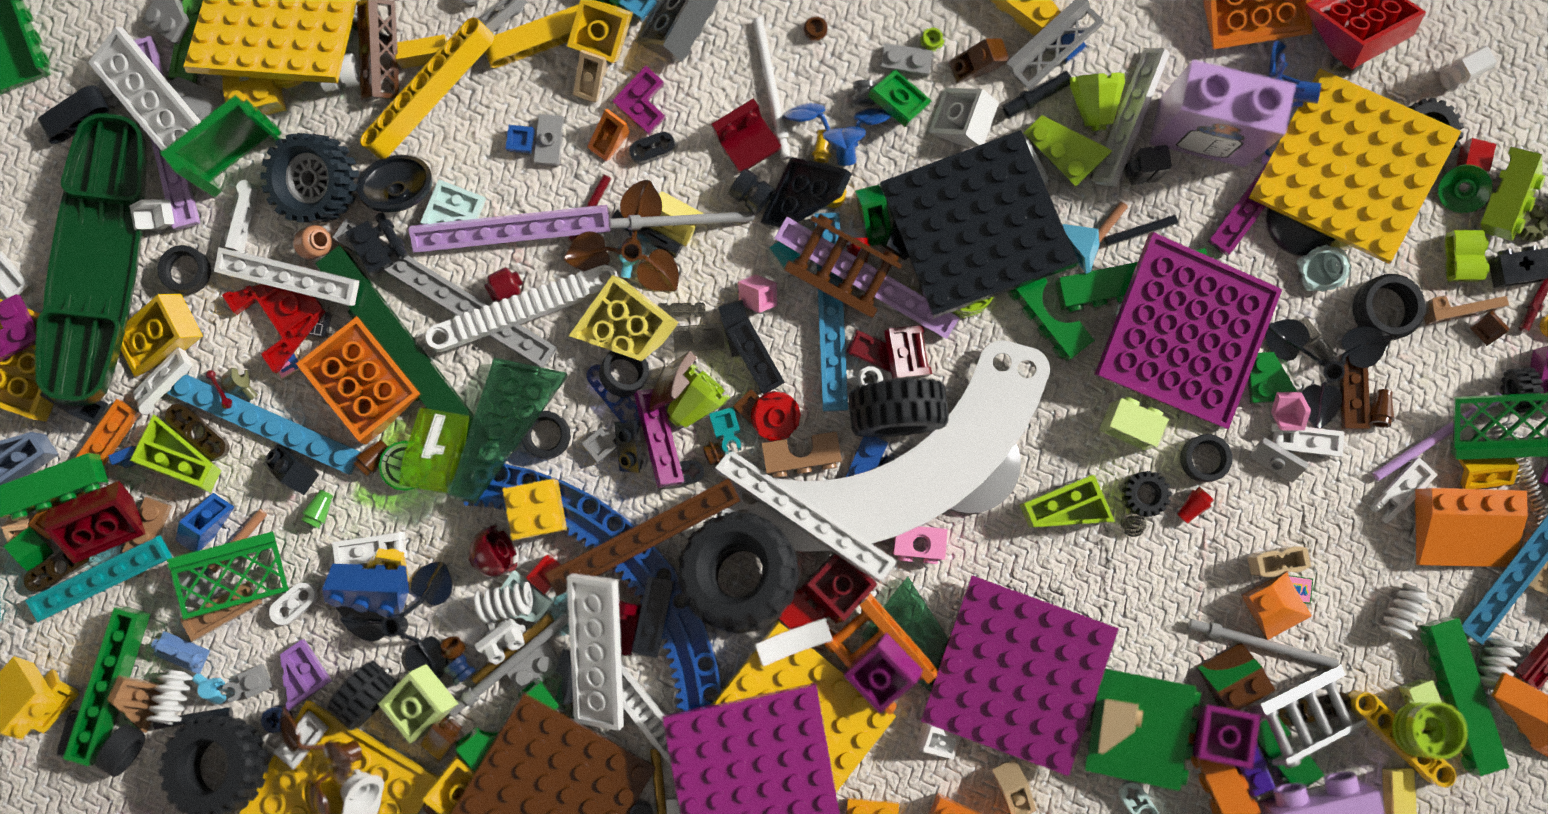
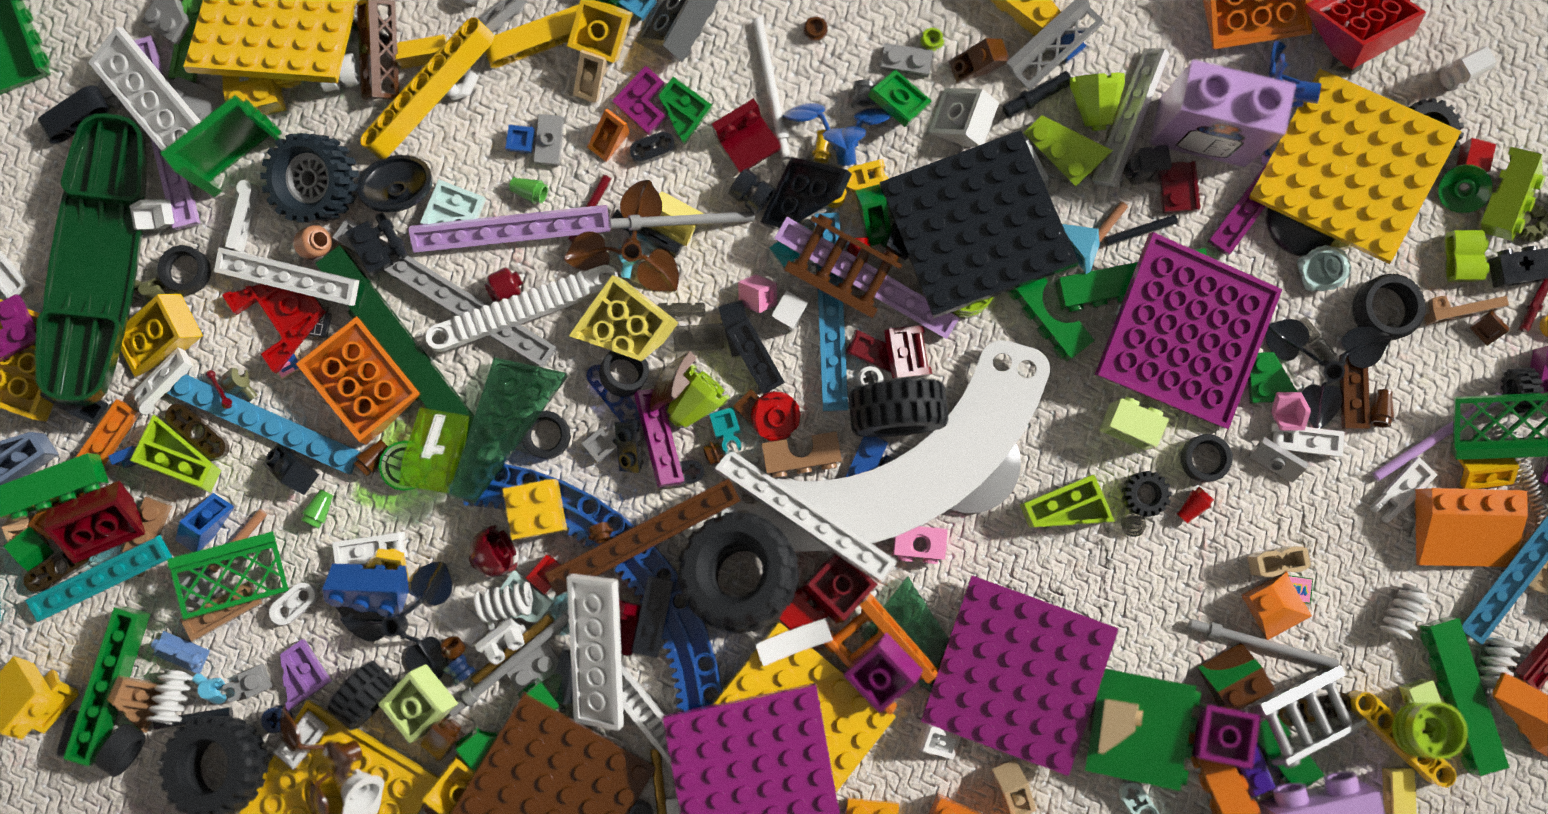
(150, 288): none -> olive piece
(465, 88): none -> white arm
(529, 189): none -> bright green cone
(600, 532): none -> reddish brown plate
(684, 108): none -> green wing
(790, 310): none -> white panel
(860, 175): none -> yellow plate
(1180, 188): none -> dark red plate

